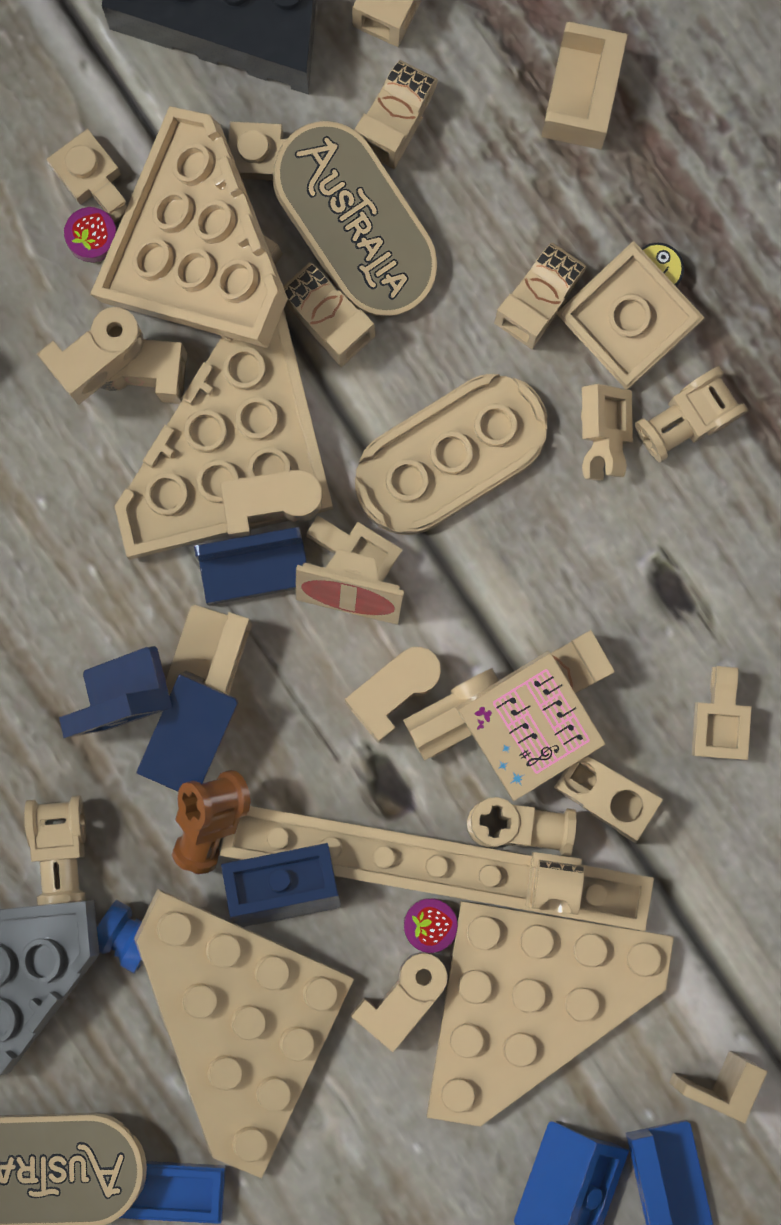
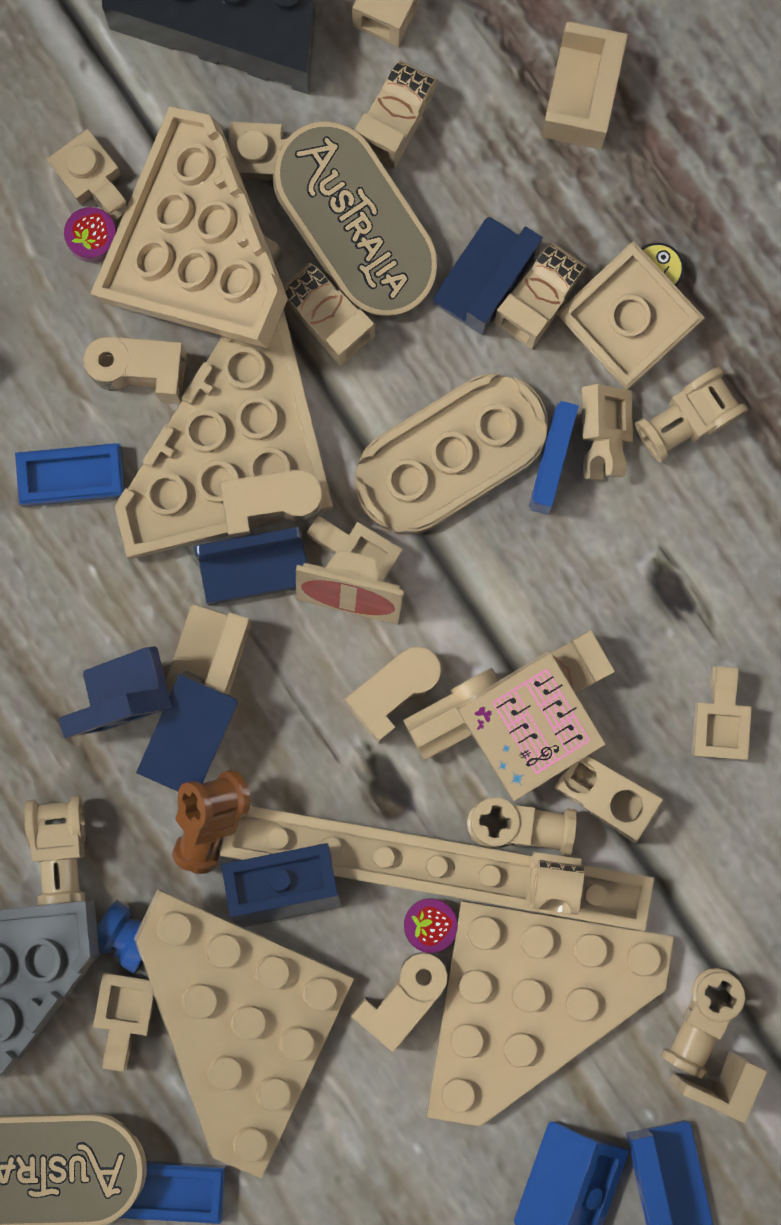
(70, 475): none -> blue tile
(96, 355): tan leg -> none
(124, 1009): none -> tan plate
(486, 273): none -> dark blue panel
(553, 457): none -> blue tile
(704, 1023): none -> tan connector

